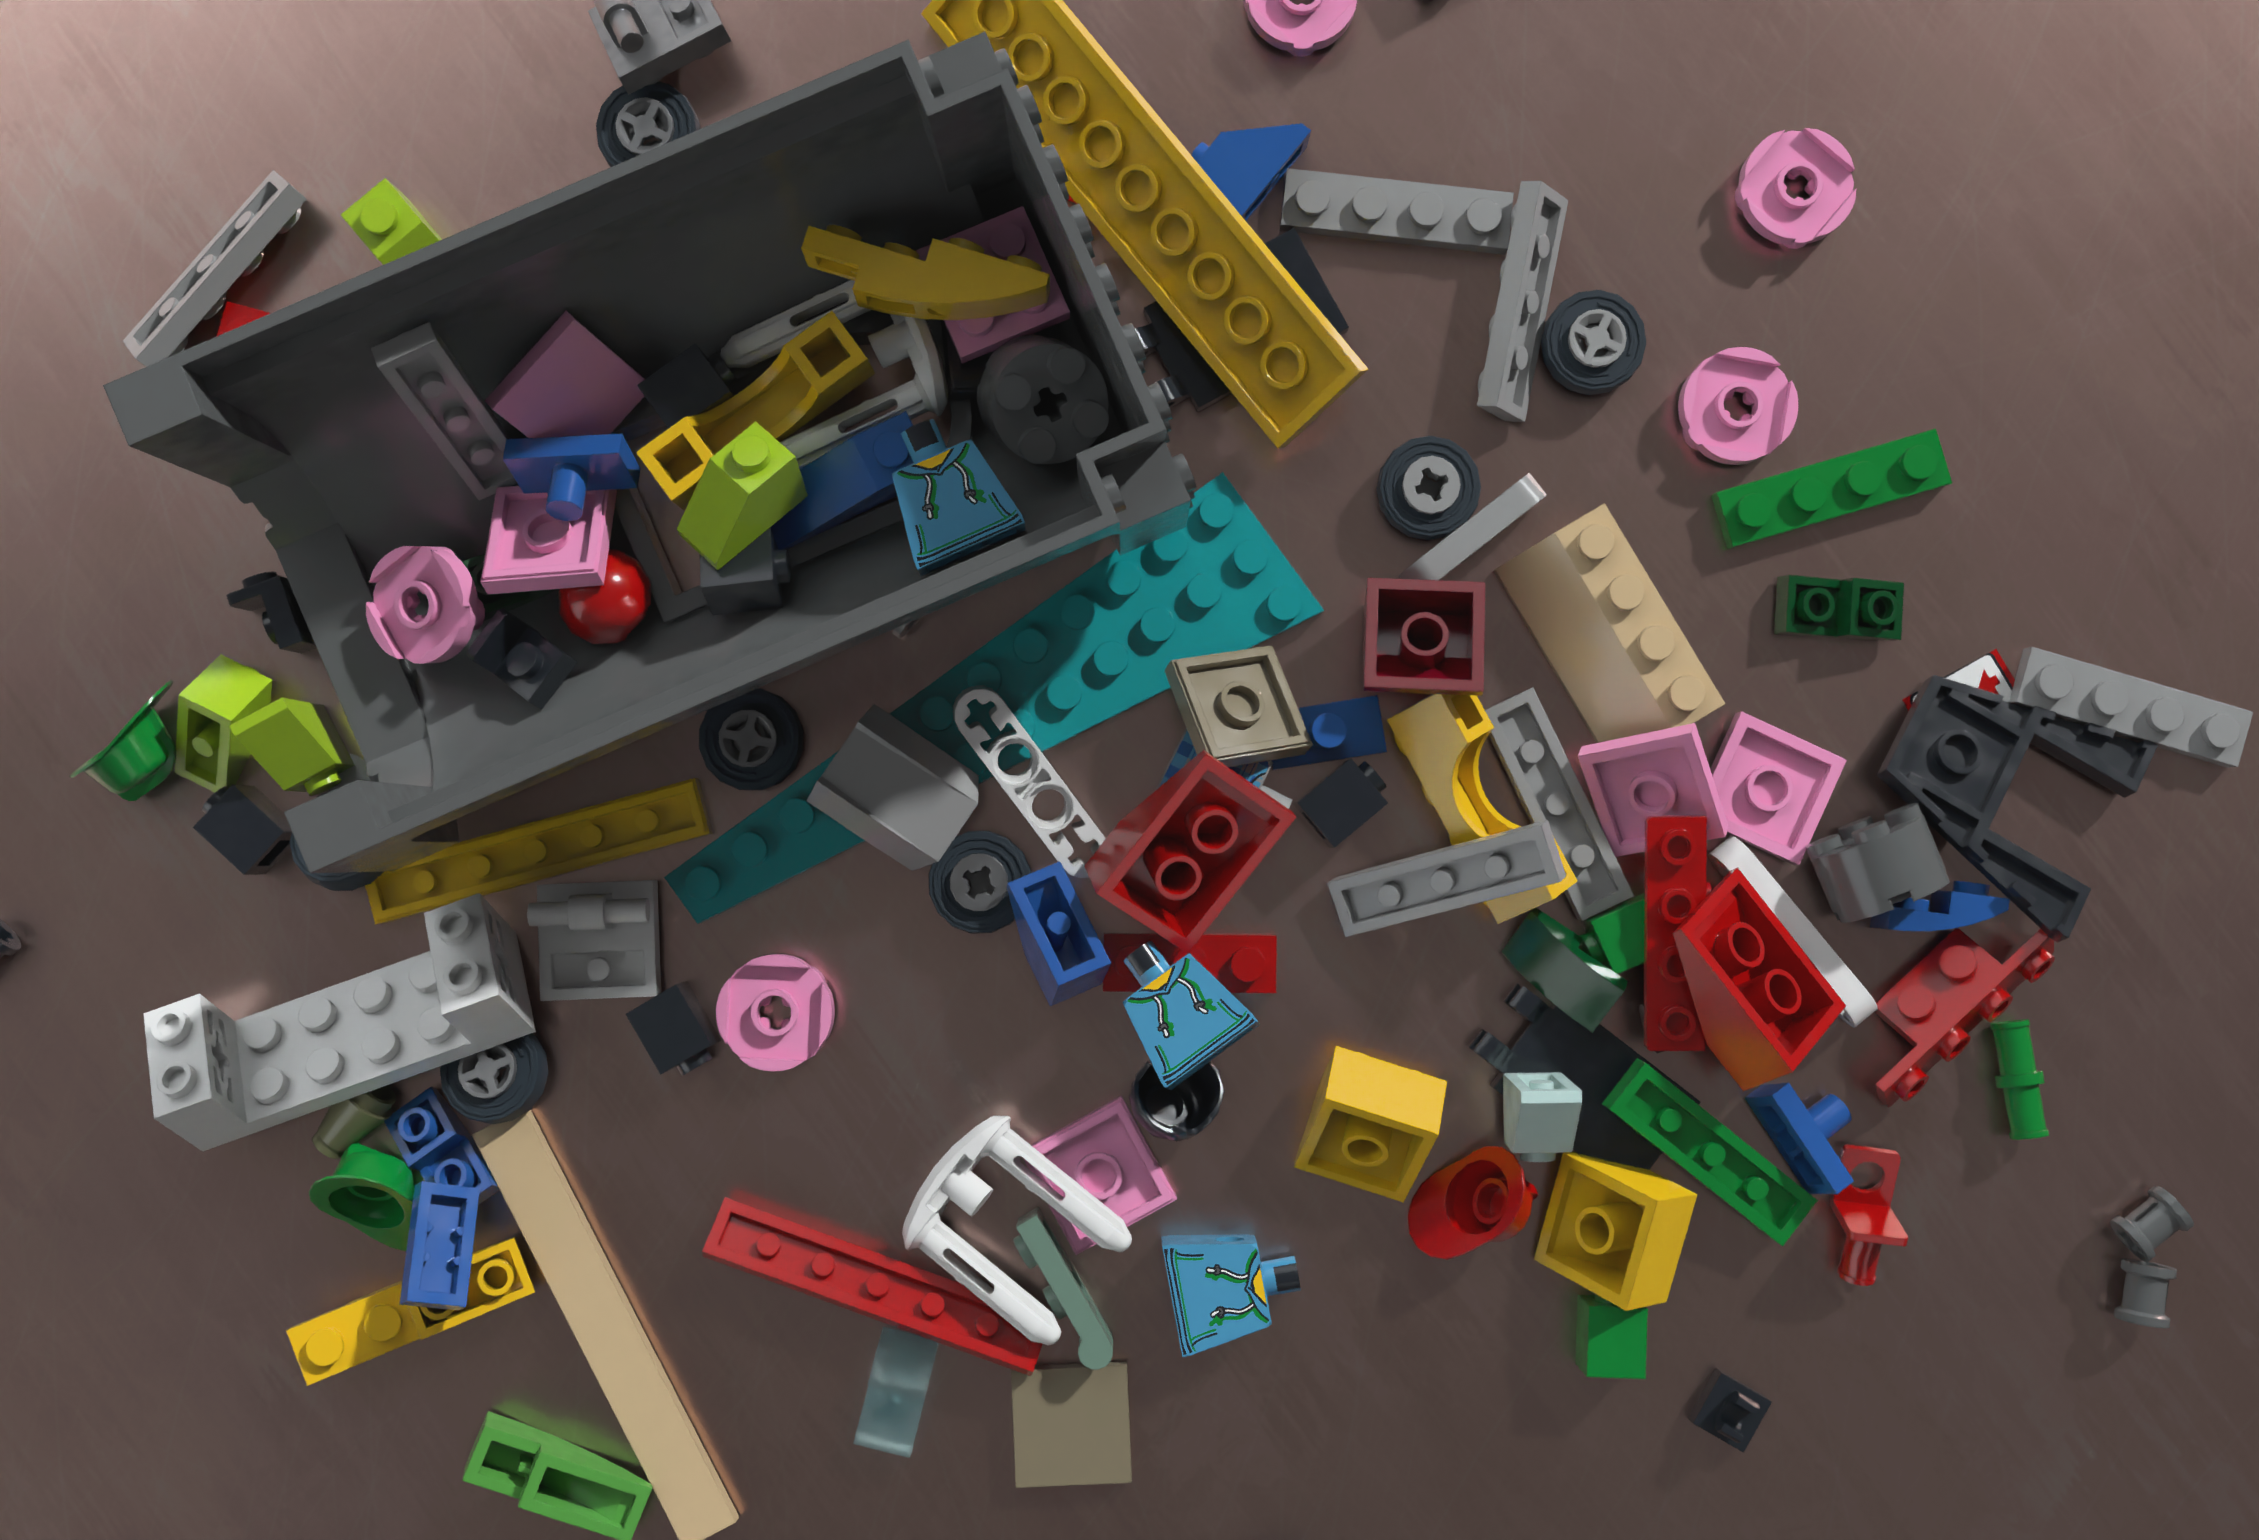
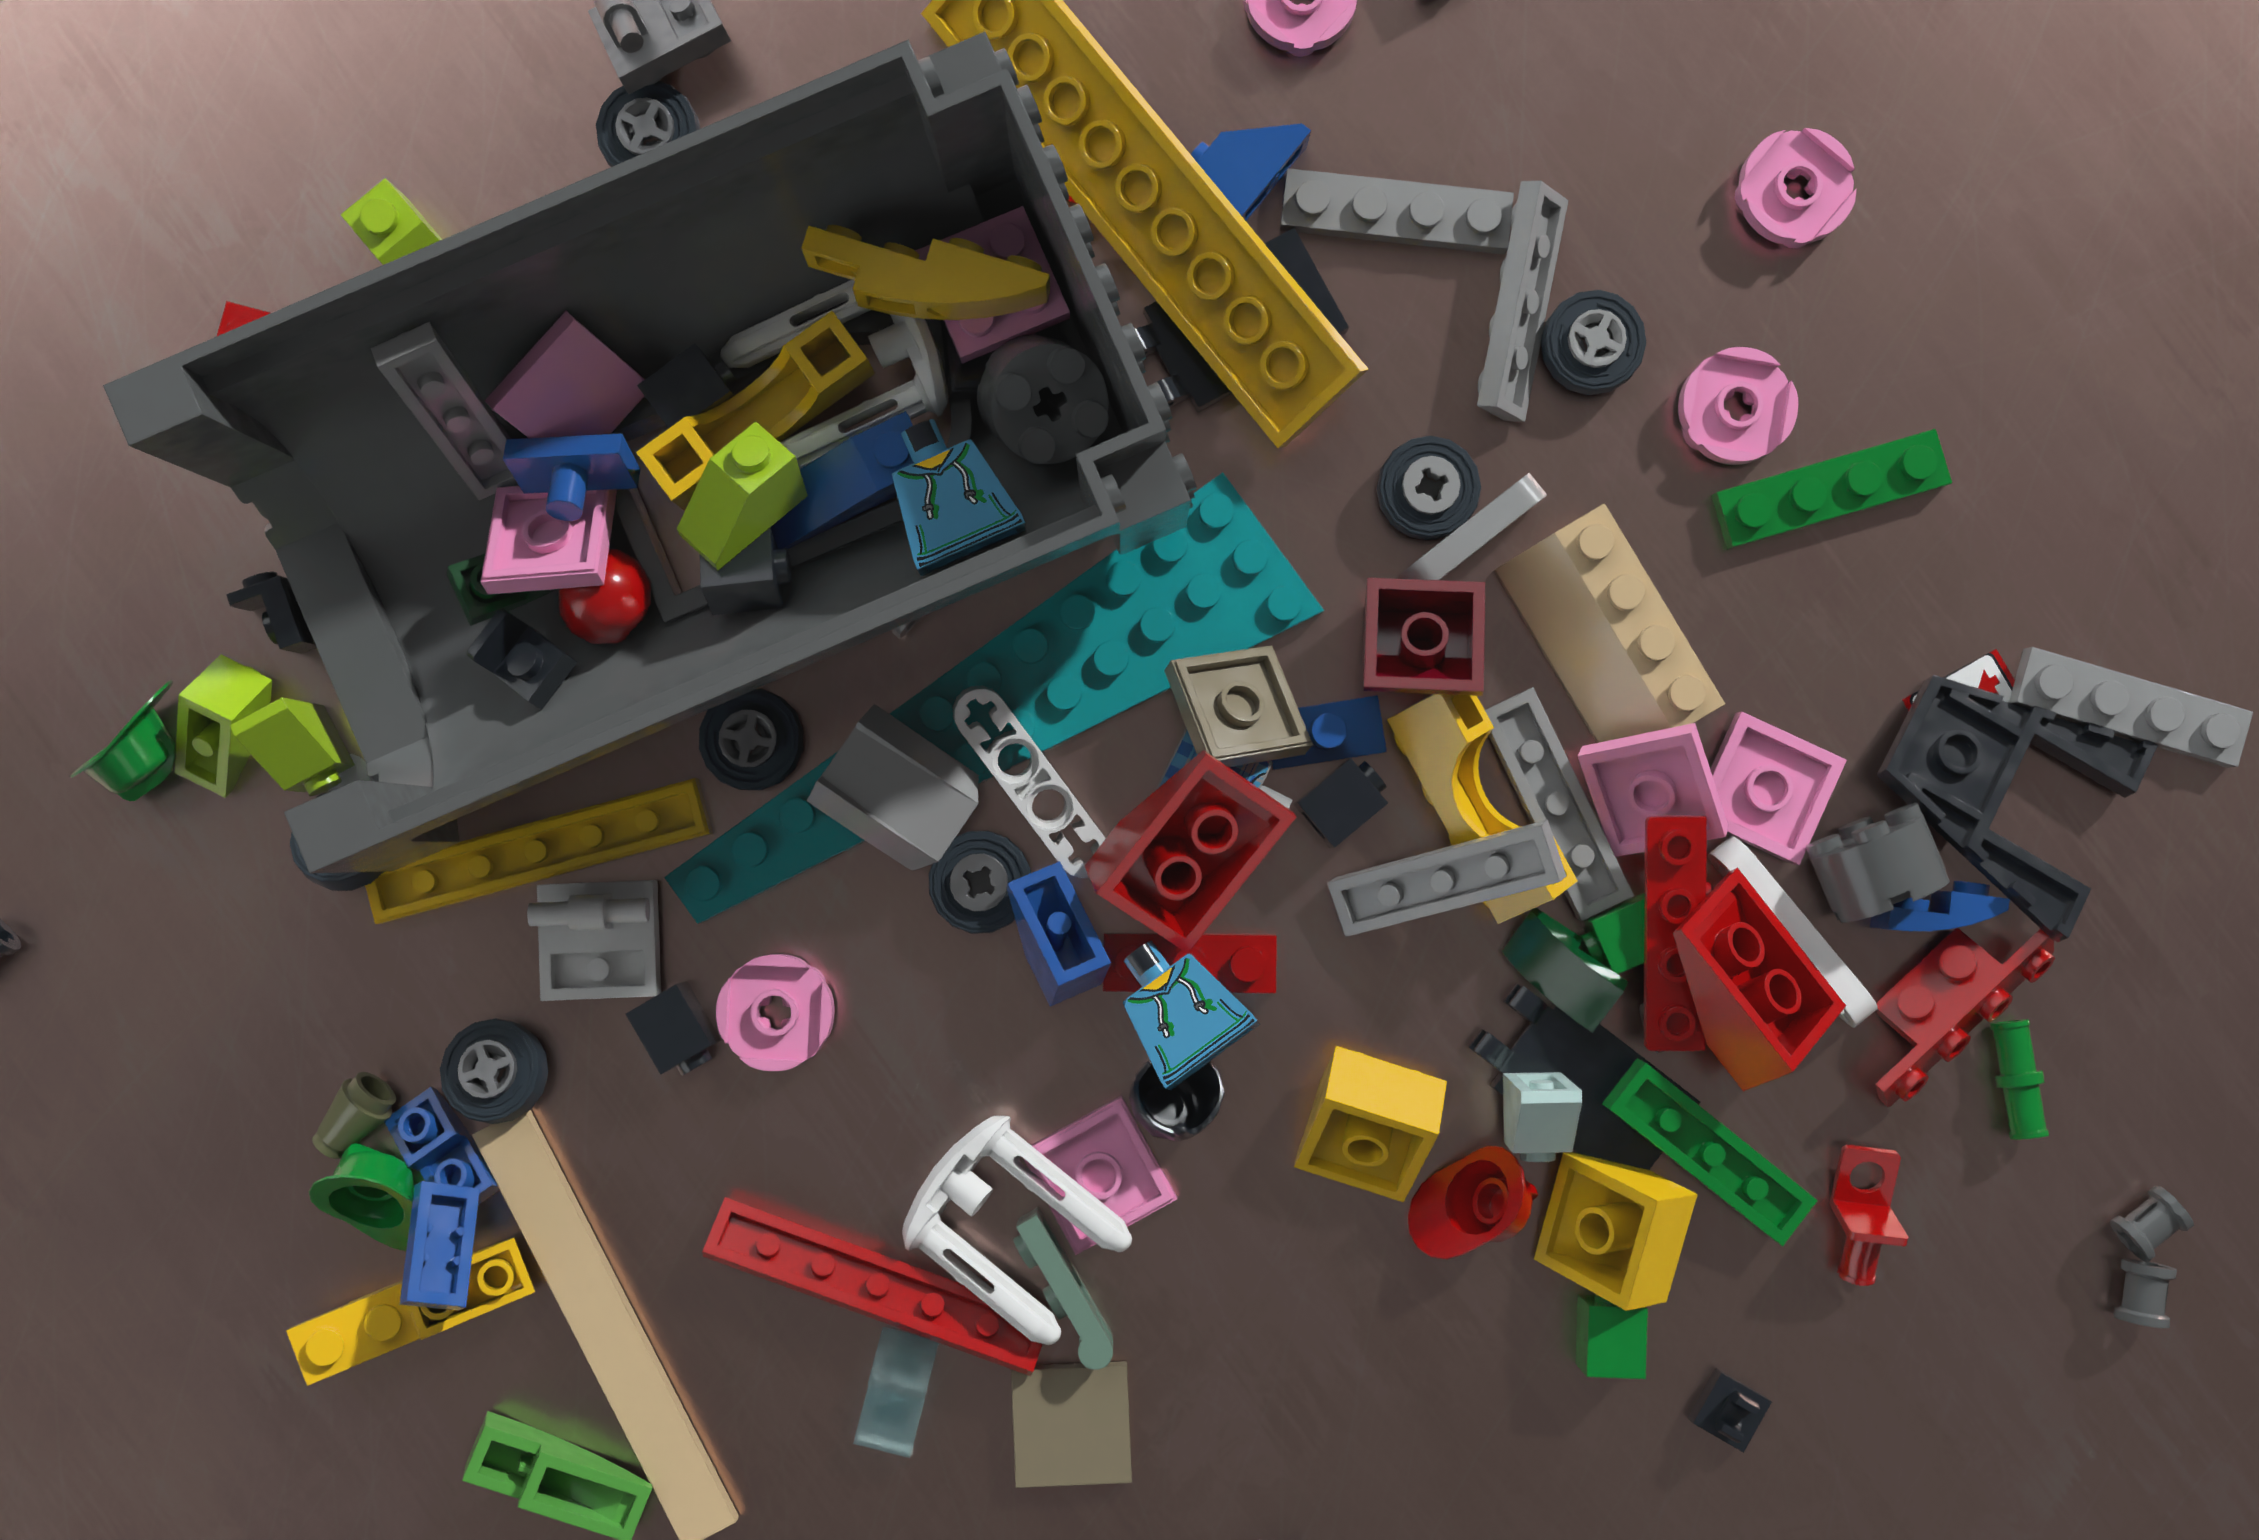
(203, 284): light grey plate -> none
(245, 828): black brick -> none
(245, 1075): white plate -> none
(451, 597): bright pink plate -> none
(1222, 1287): dark azure torso -> none
(1804, 1134): blue tile -> none
(1839, 608): dark green slope -> none

